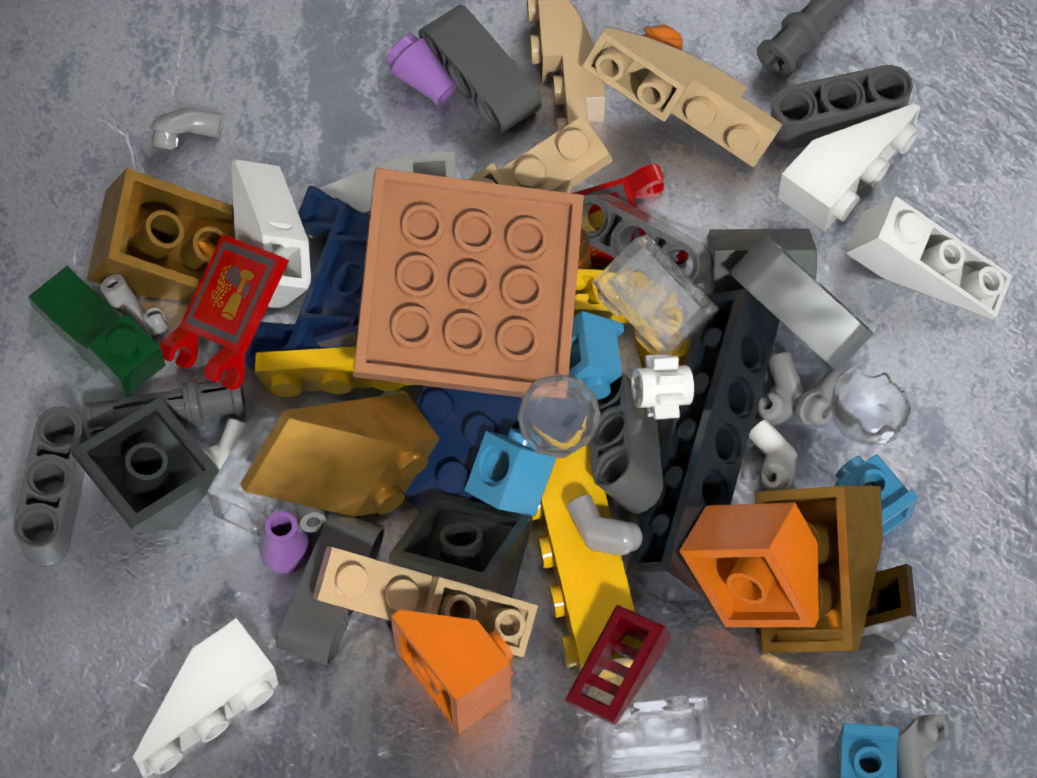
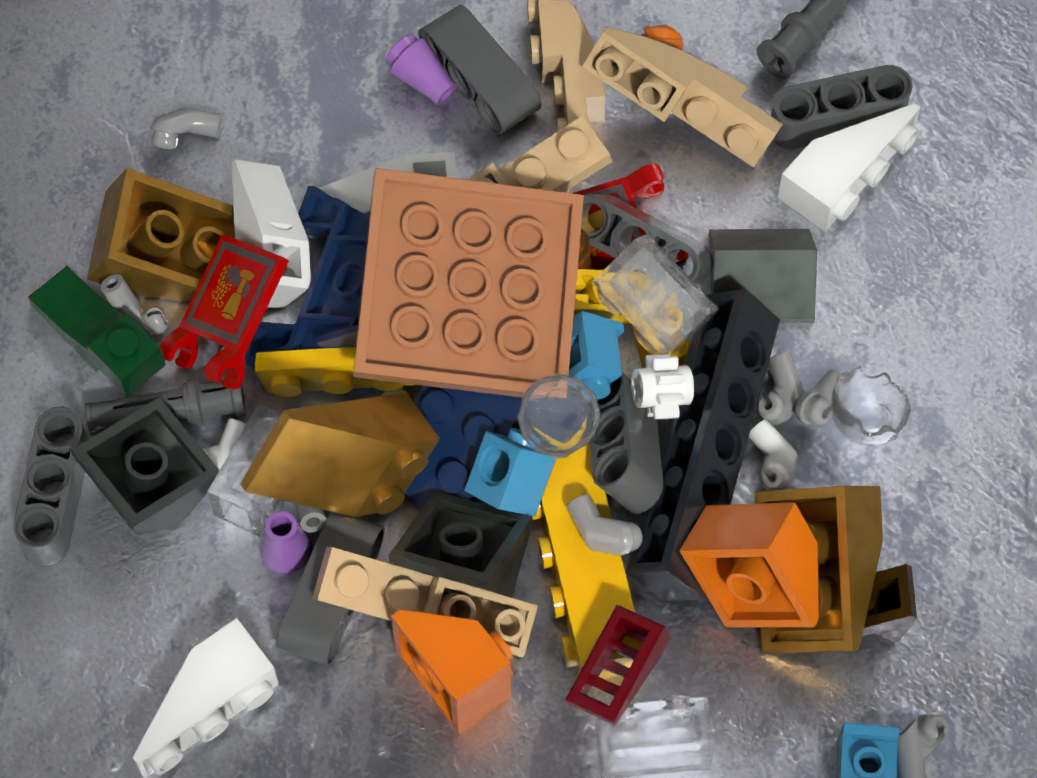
(801, 302): beam -> none
(896, 500): dark azure brick -> none
(927, 258): white slope -> none

